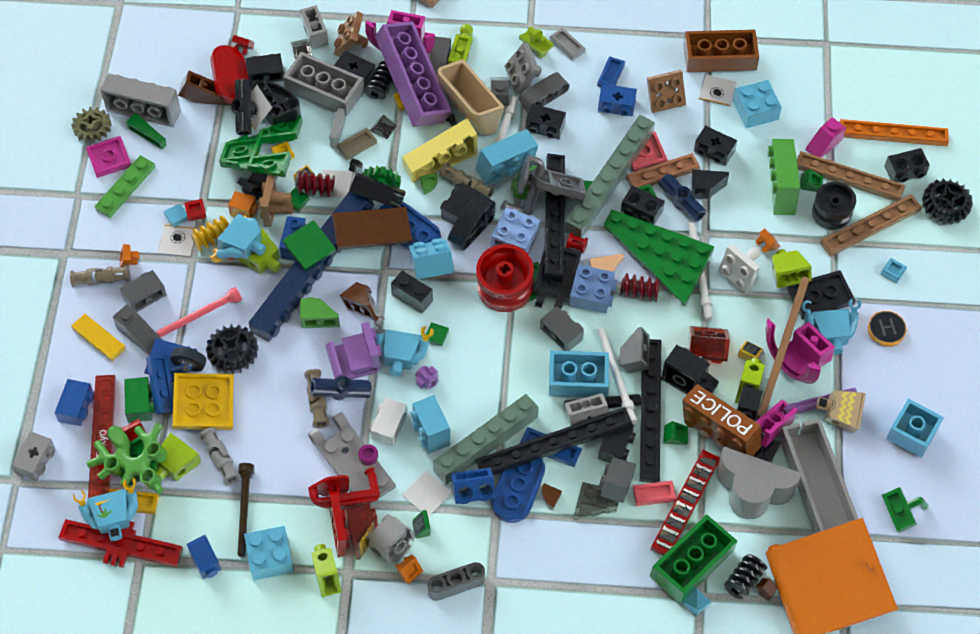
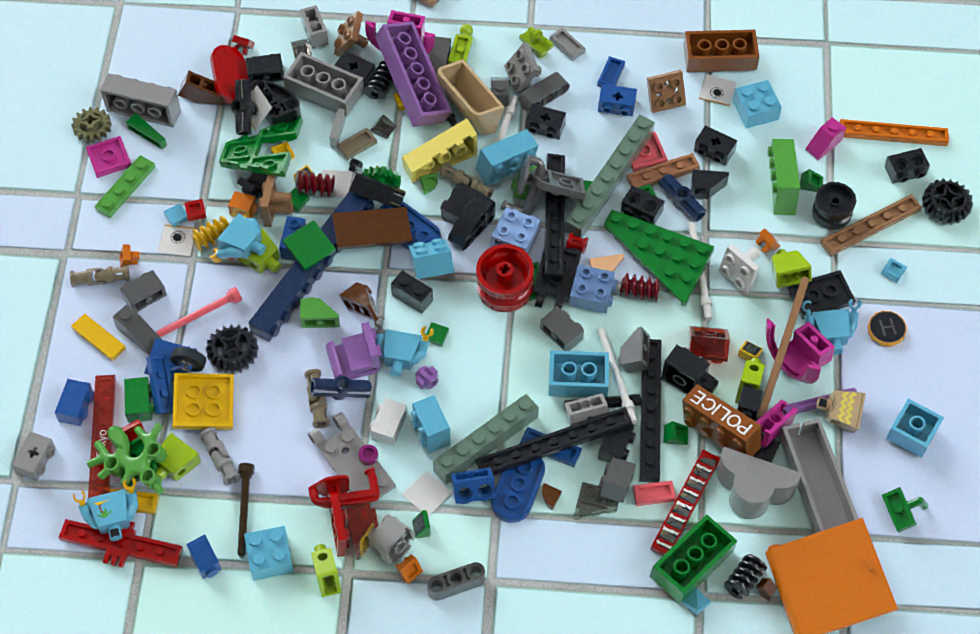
(851, 176): medium nougat tile -> none

